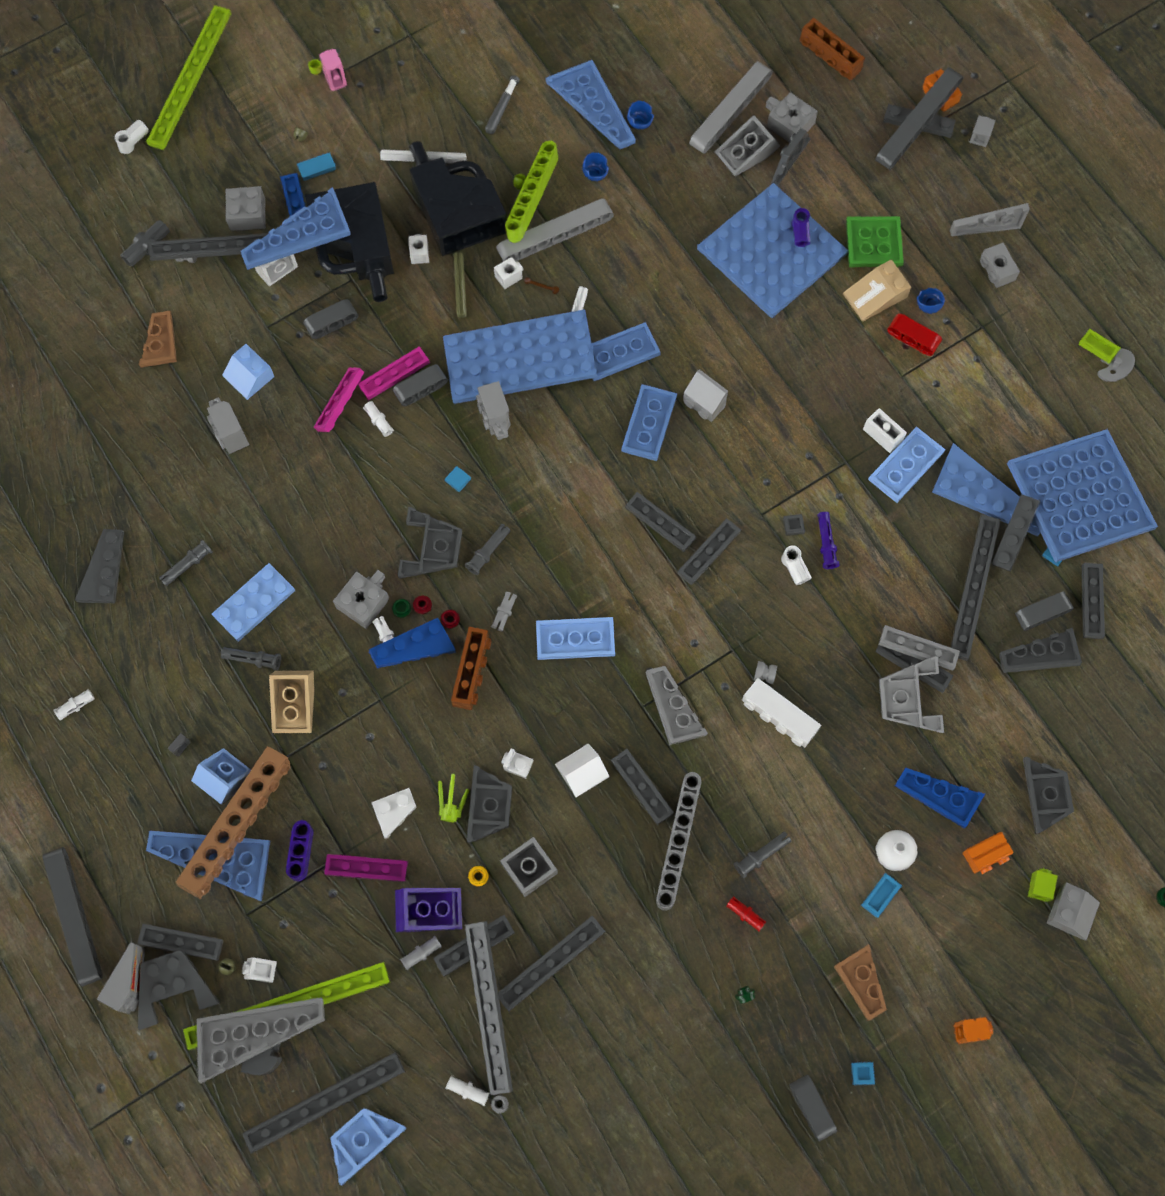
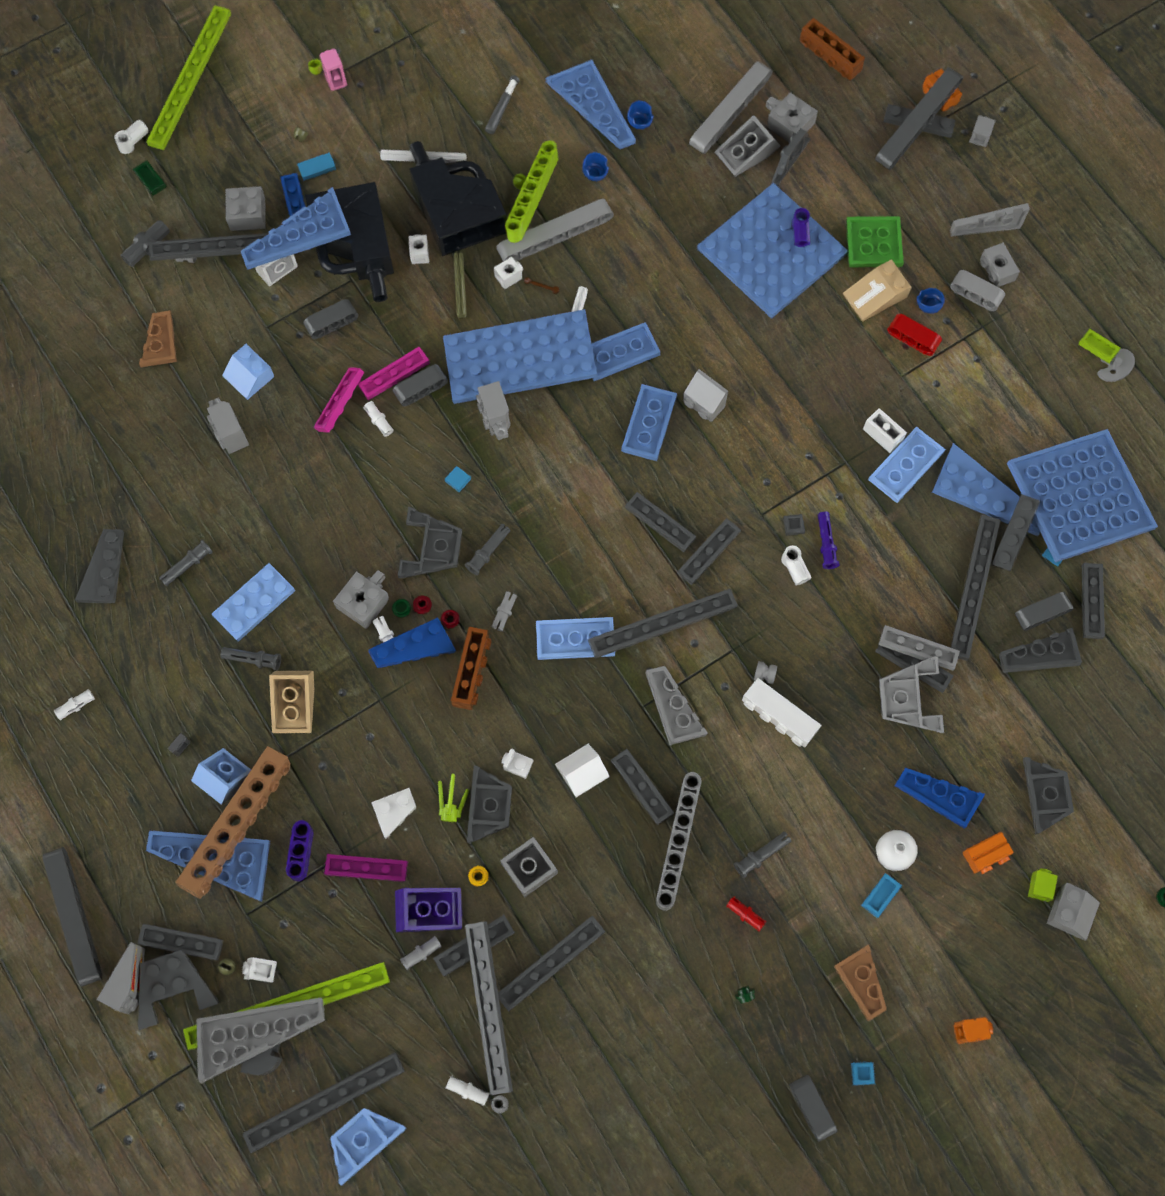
(149, 178): none -> dark green tile
(662, 623): none -> dark grey plate
(977, 290): none -> light grey beam

